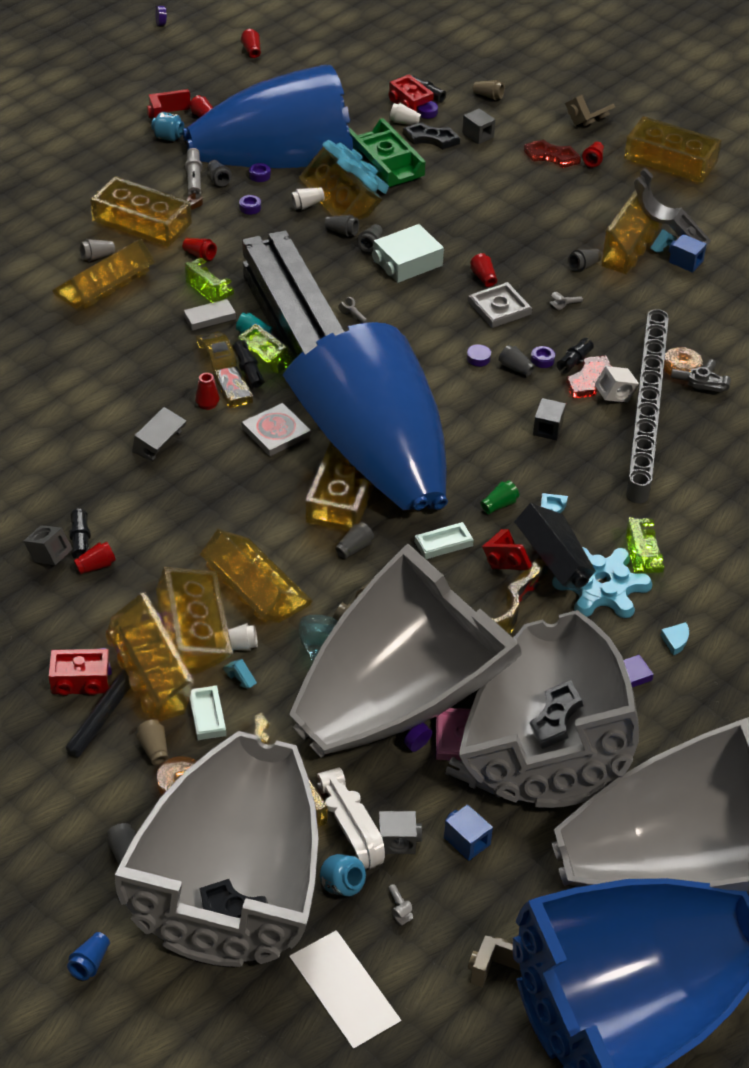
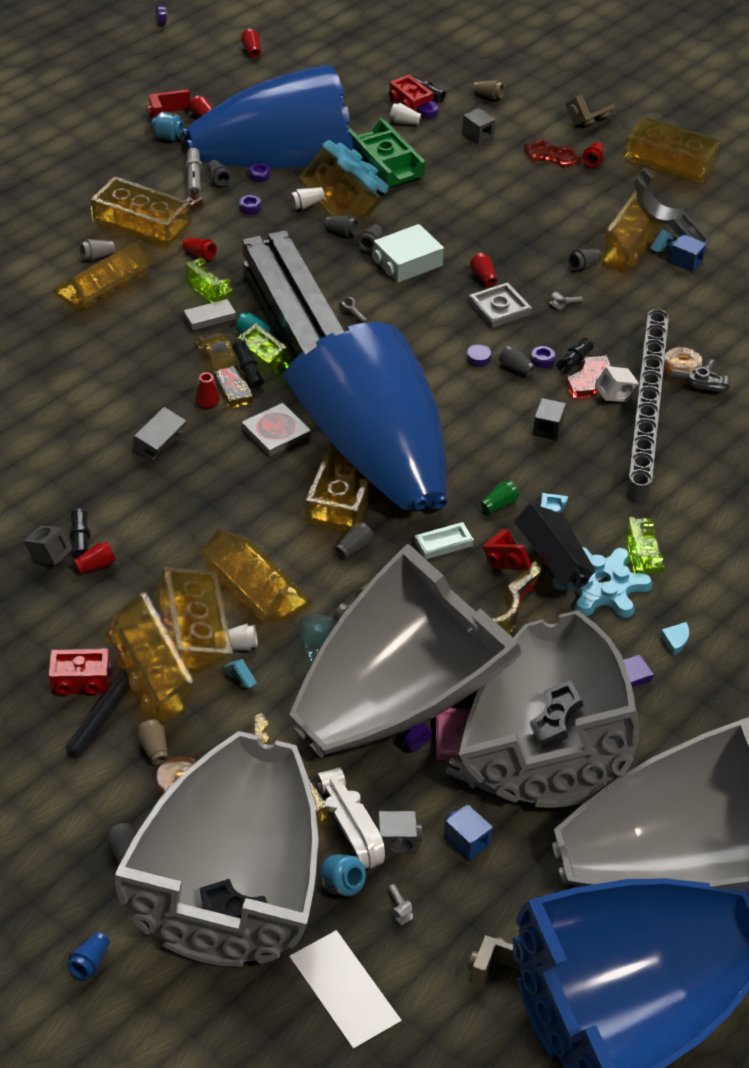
(207, 713): light aqua tile -> none
(439, 137): black tile -> none

